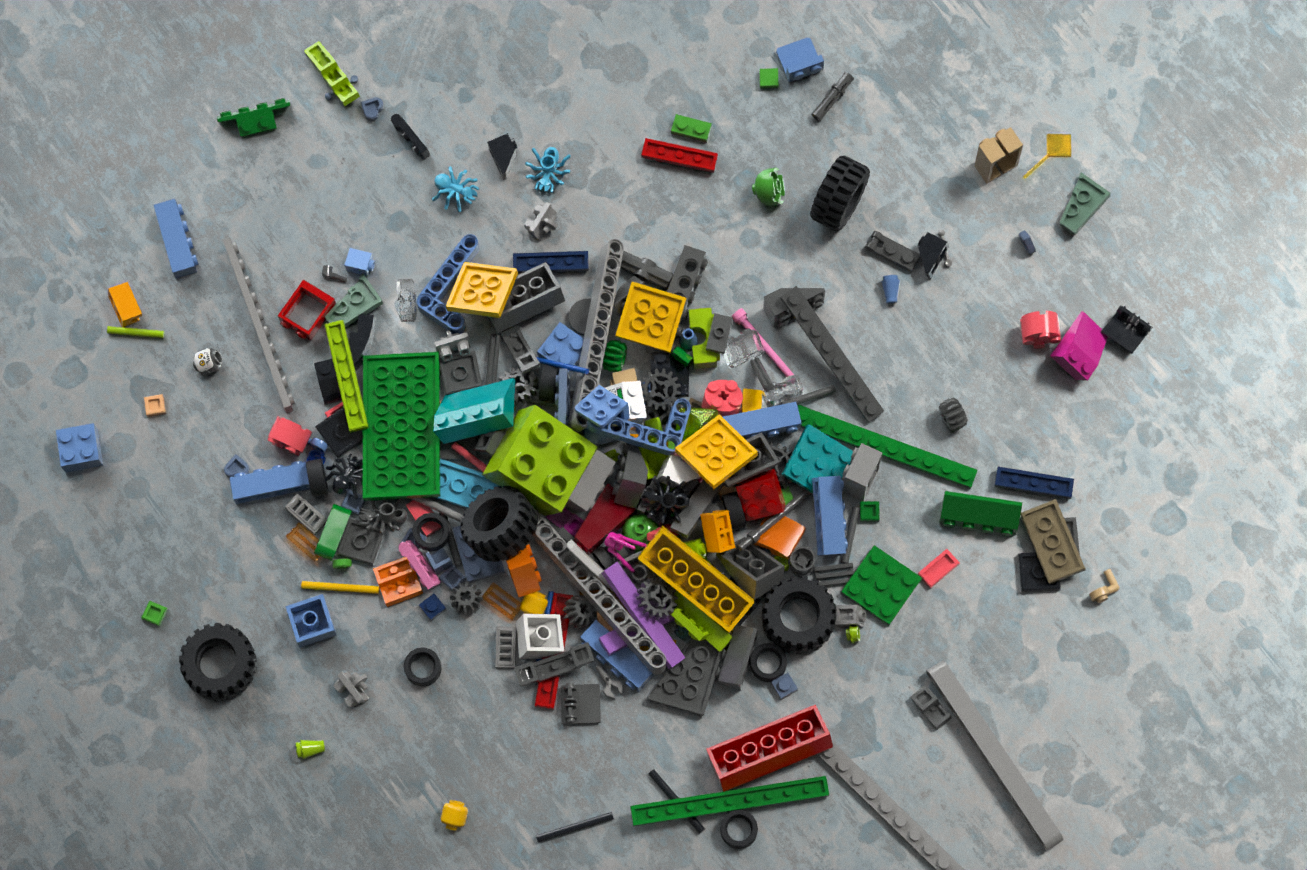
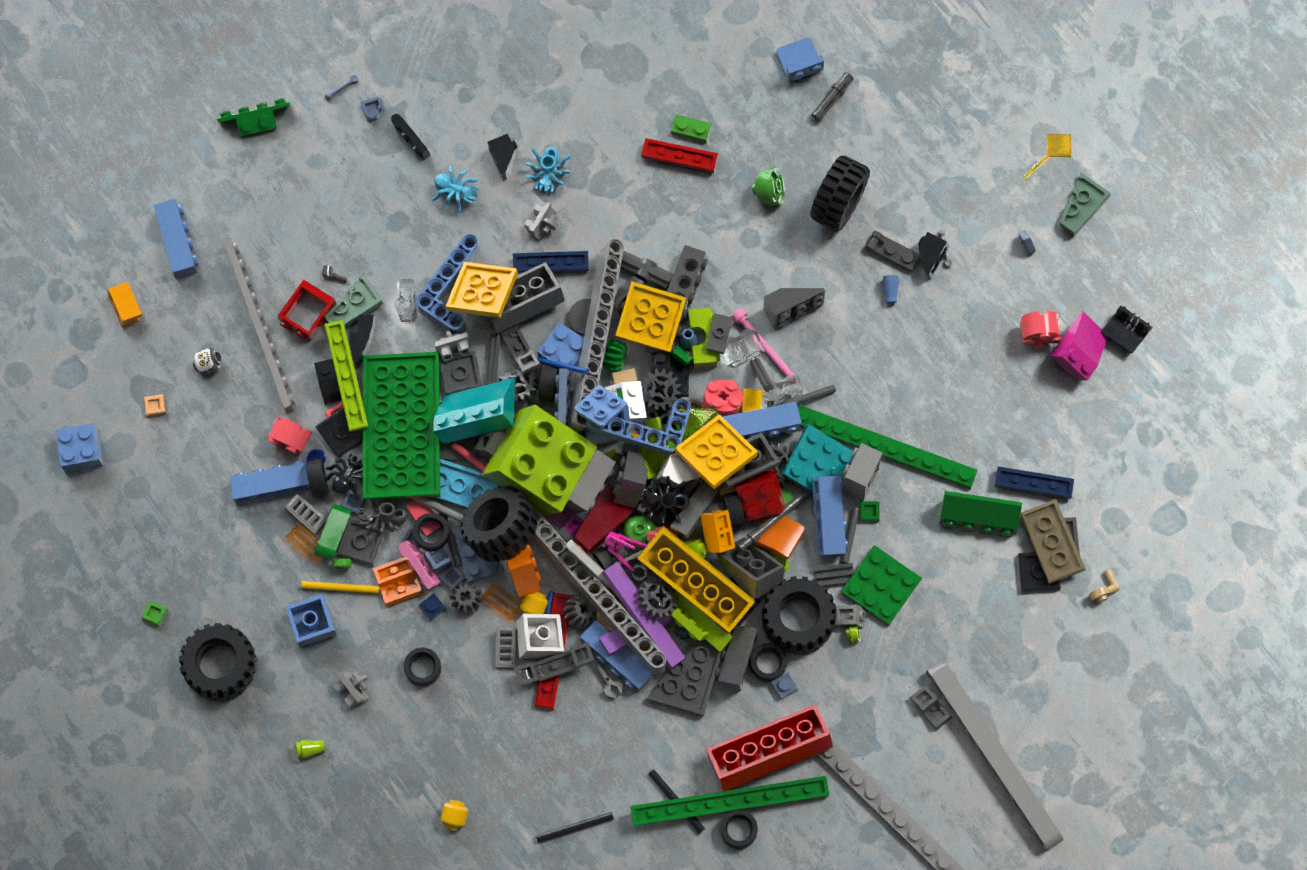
(135, 332): lime bar -> none
(235, 466): sand blue tile -> none
(318, 444): medium blue piece -> none
(331, 73): lime slope -> none
(359, 262): light blue brick -> none
(580, 703): dark grey hinge -> none
(769, 78): bright green tile -> none
(802, 561): dark grey wheel -> none
(832, 354): dark grey plate -> none
(938, 568): coral tile -> none
(953, 414): dark grey gear -> none
(1003, 149): tan piece -> none

